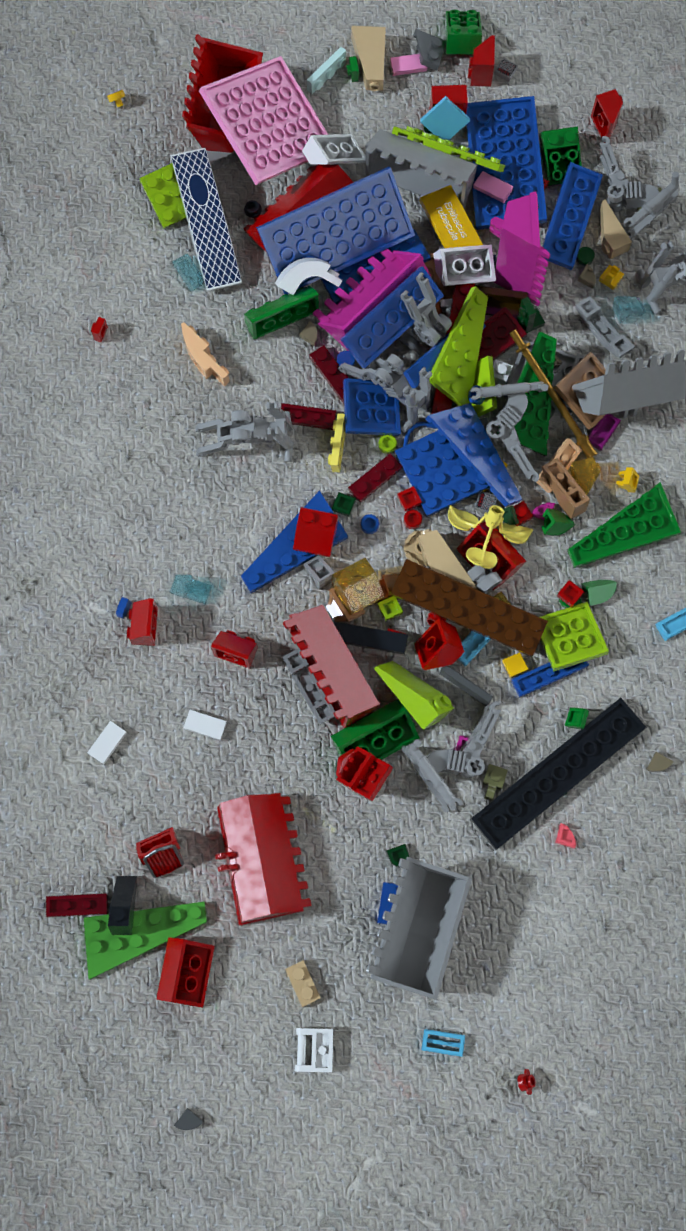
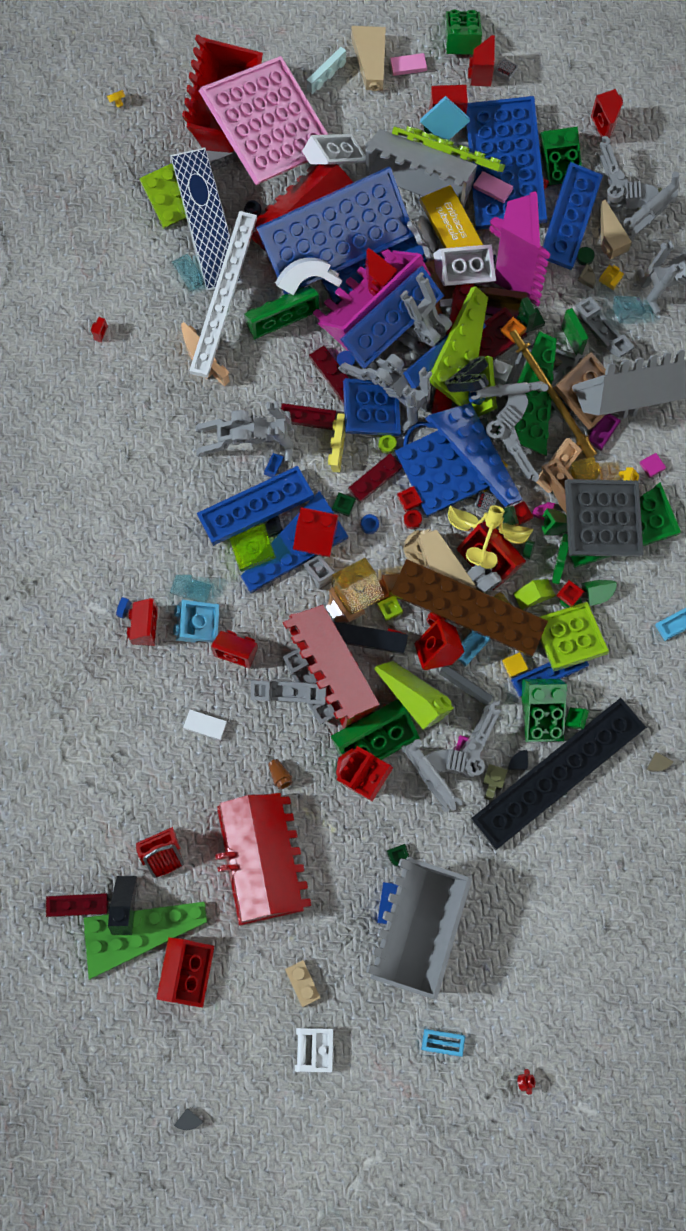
(107, 742): white tile -> none
(196, 621): none -> medium azure plate
(223, 294): none -> white plate
(252, 547): none -> clear neon green tile
(255, 505): none -> blue plate
(273, 465): none -> blue piece
(274, 526): none -> black tile
(279, 774): none -> dark orange cone
(287, 691): none -> light grey slope
(309, 334): dark tan tile -> none
(352, 69): green plate -> none
(378, 272): none -> red slope
(424, 236): none -> light grey tile
(429, 48): dark grey wing -> none
(468, 377): none -> black beam
(511, 325): none -> orange tile
(519, 761): none -> black tile
(528, 550): none -> dark green tile
(534, 593): none -> lime slope
(544, 709): none -> green slope
(561, 557): none -> green tile
(565, 837): coral tile -> none
(574, 331): none -> green tile
(603, 517): none -> dark grey plate
(652, 465): none -> dark pink tile

